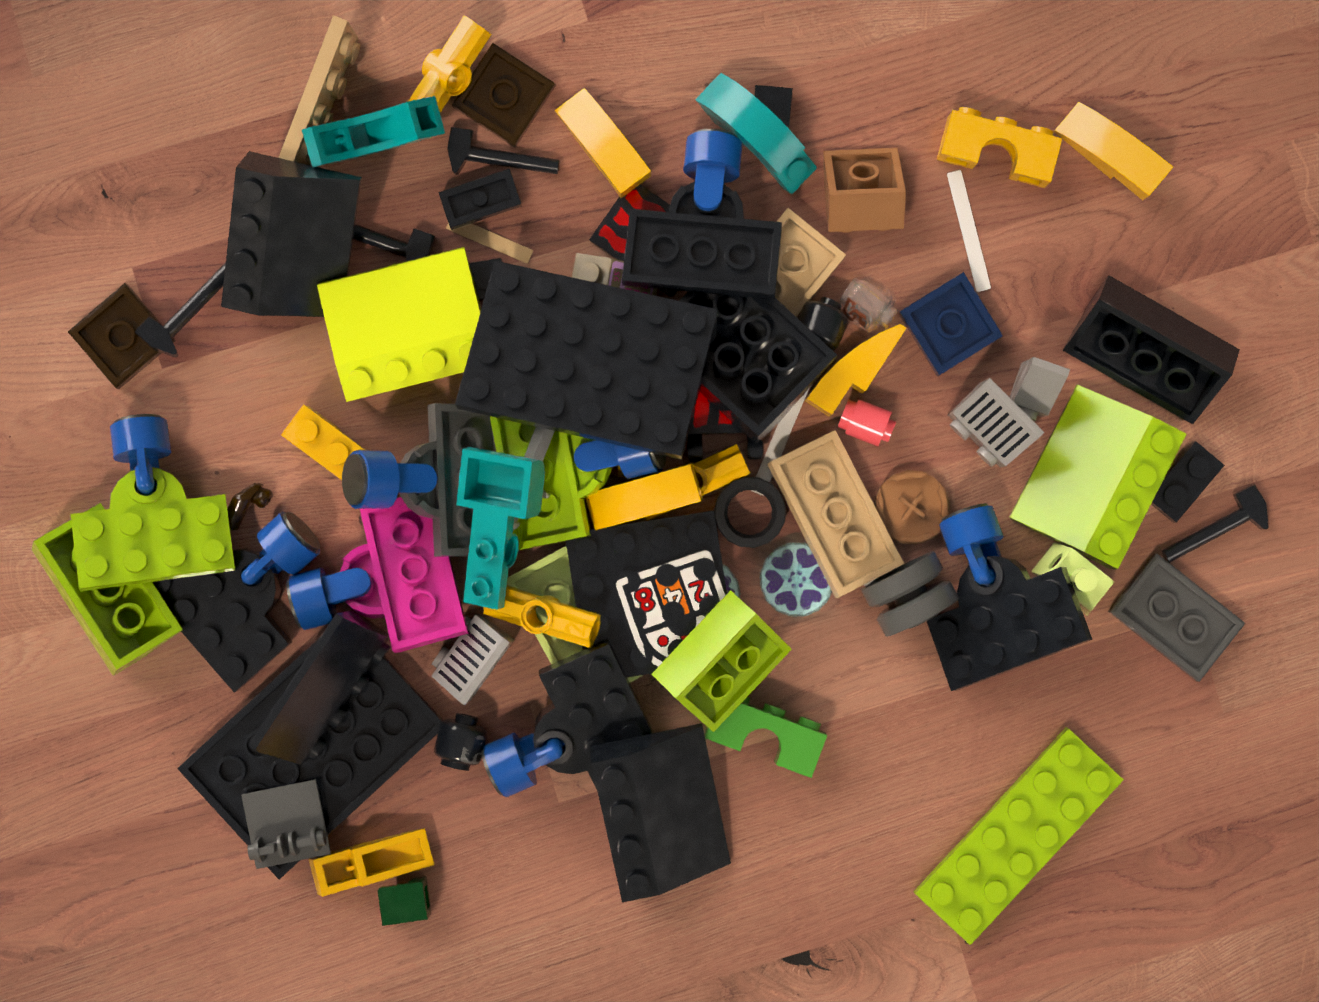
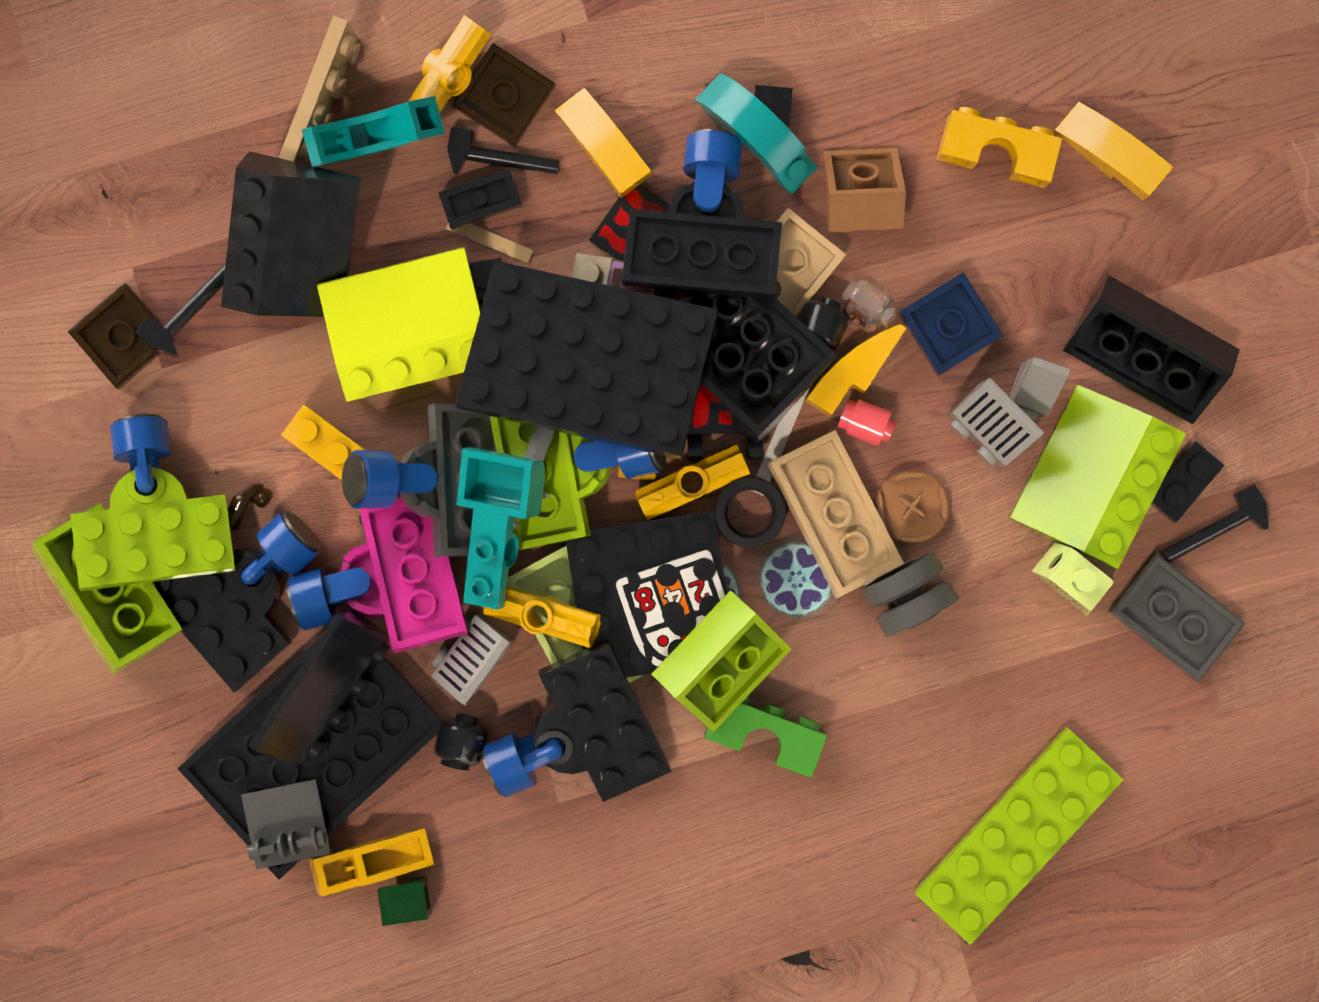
(419, 244): black piece -> none
(644, 496): yellow slope -> none
(659, 810): black slope -> none
(968, 231): white sticker -> none
(1001, 611): black plate -> none

